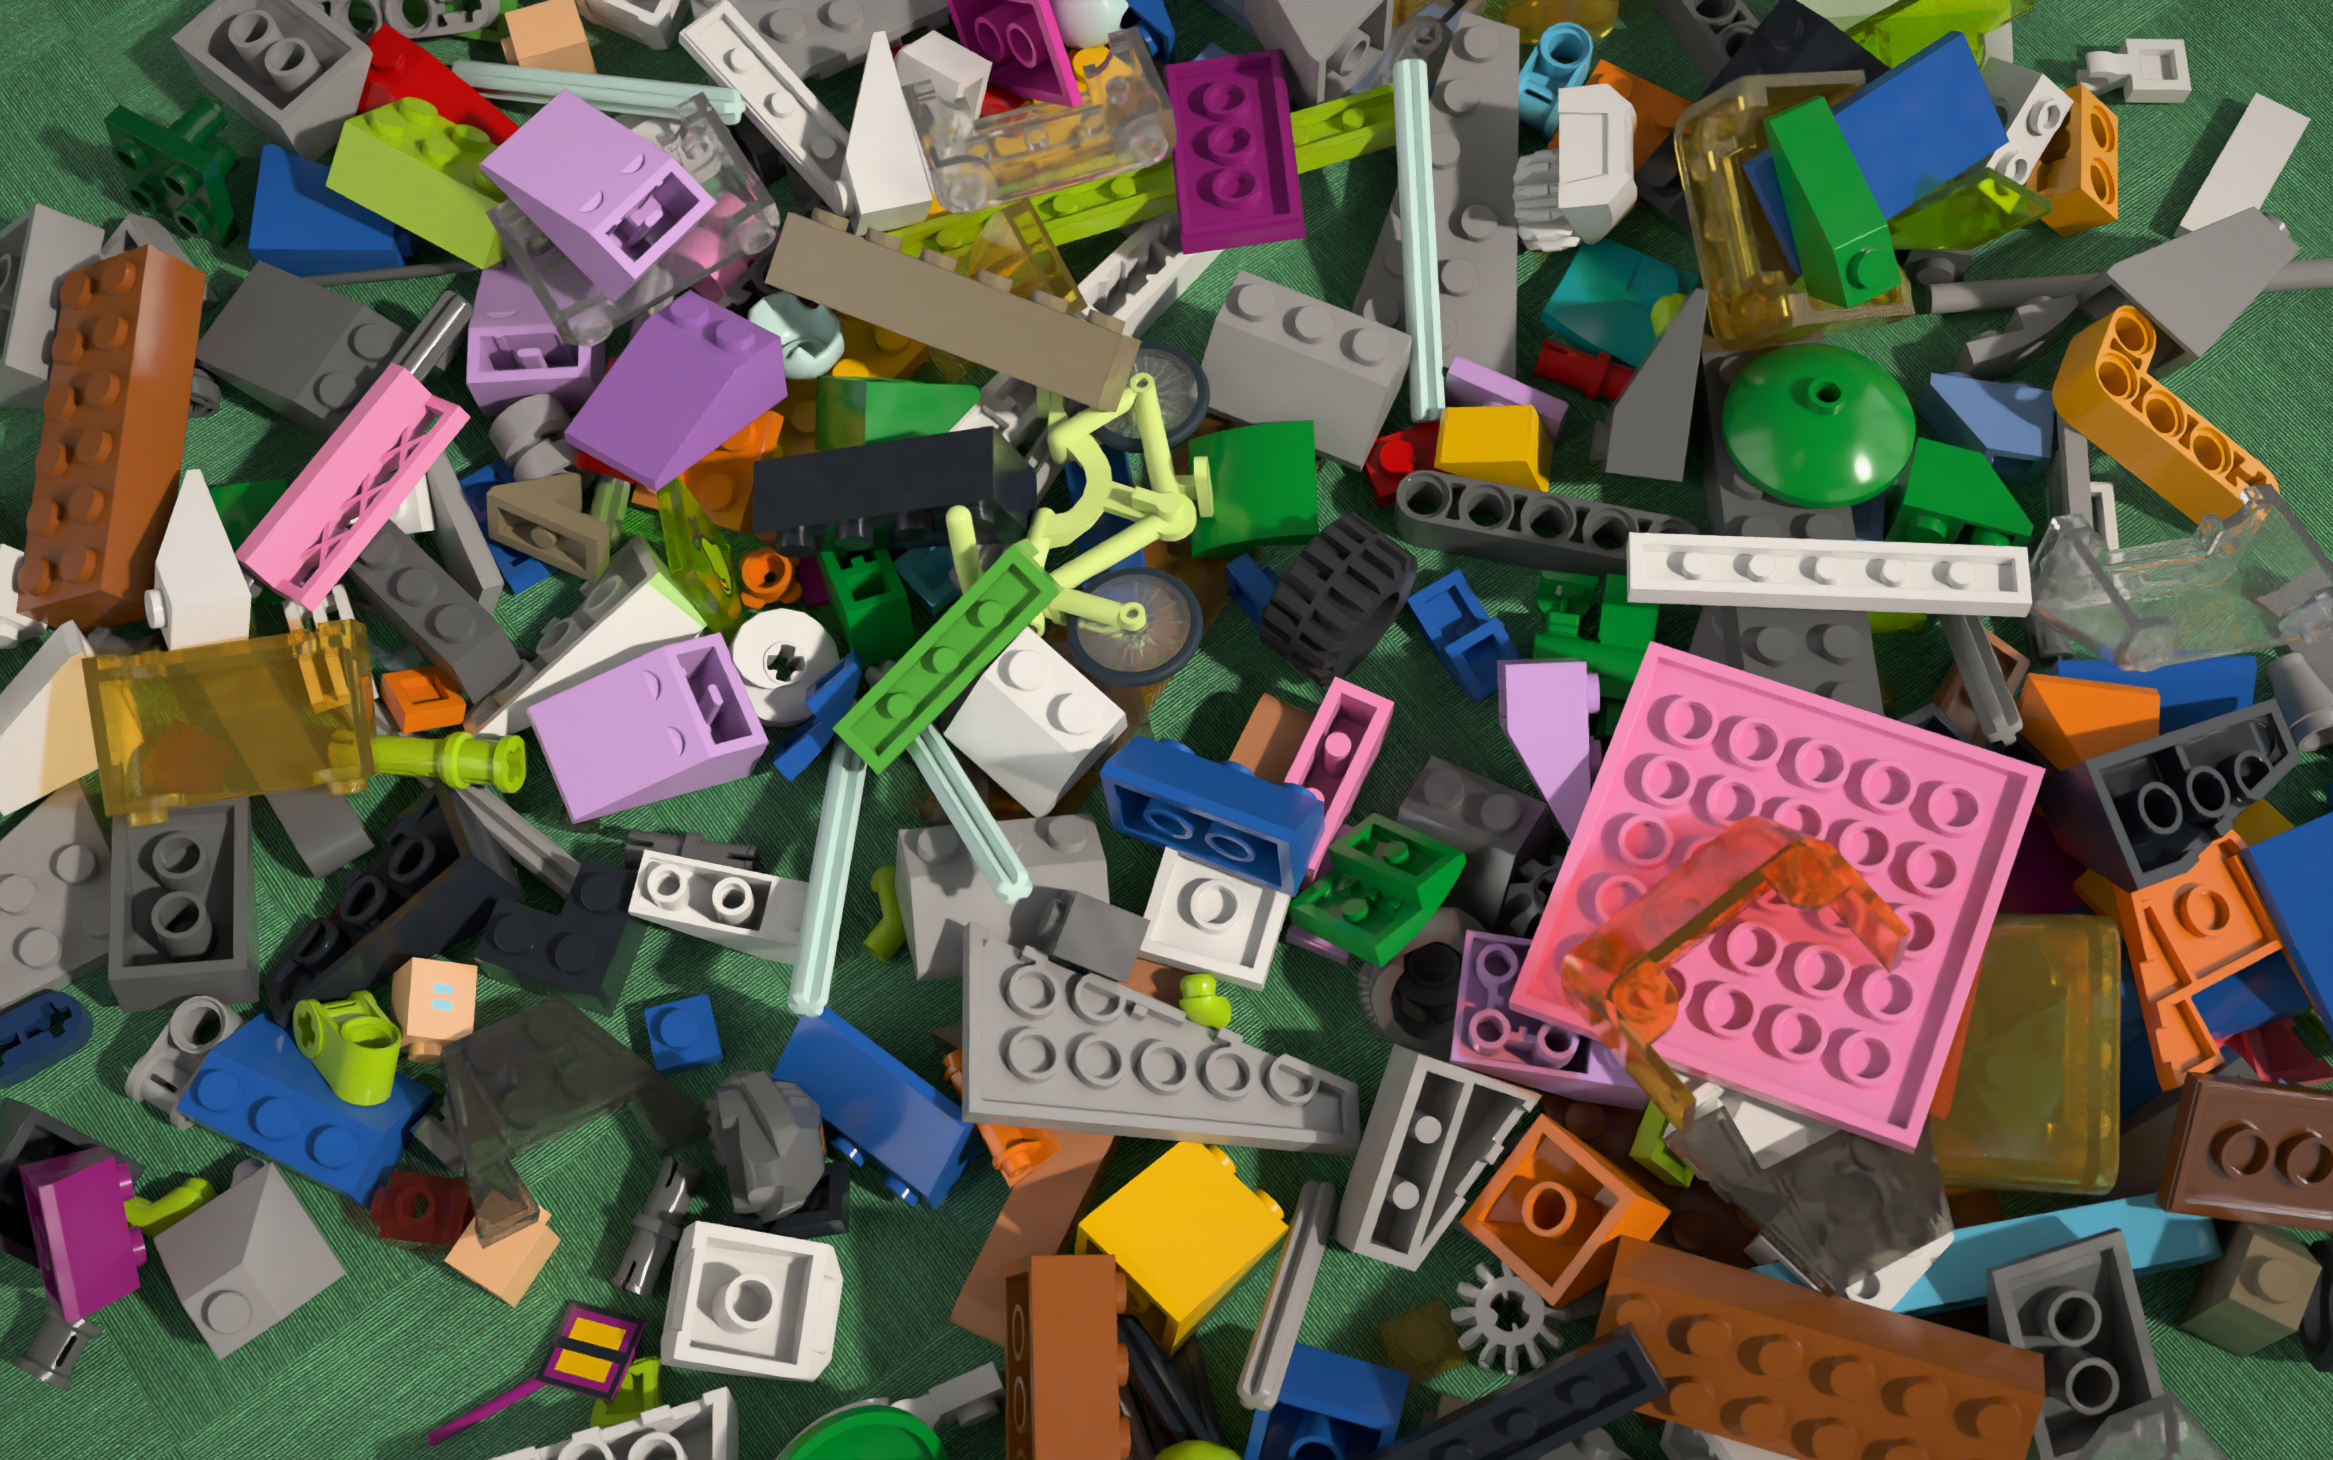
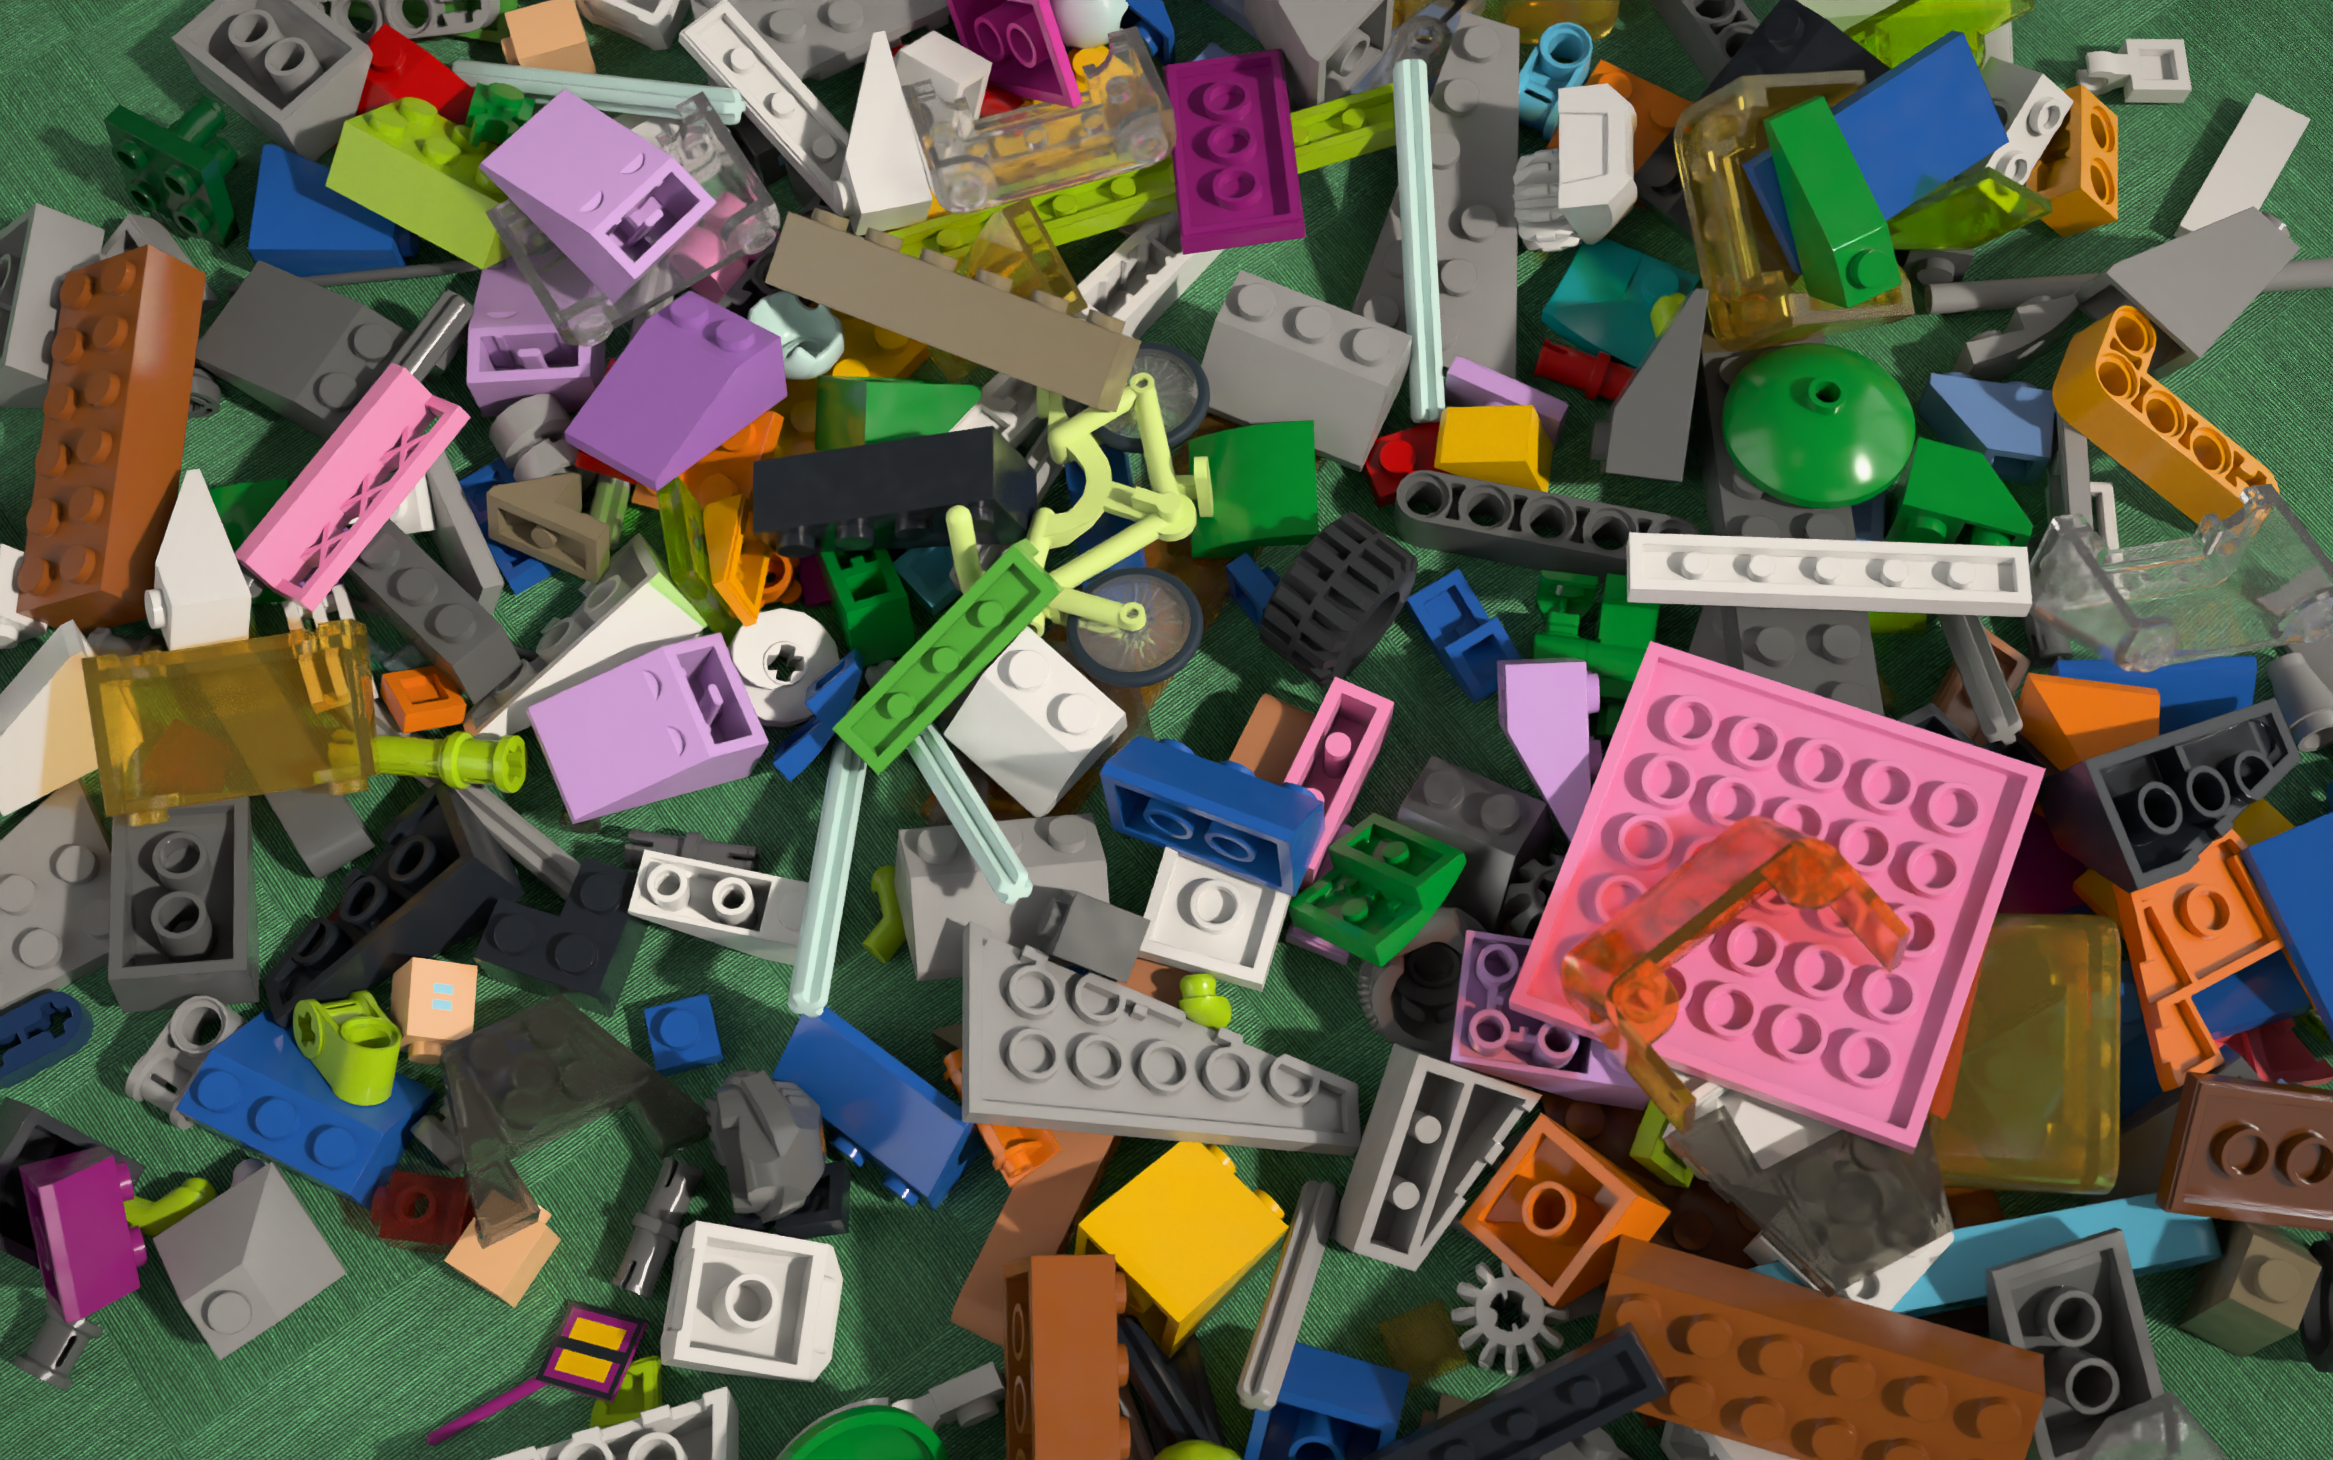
(497, 112): none -> green plate
(736, 556): none -> light orange slope

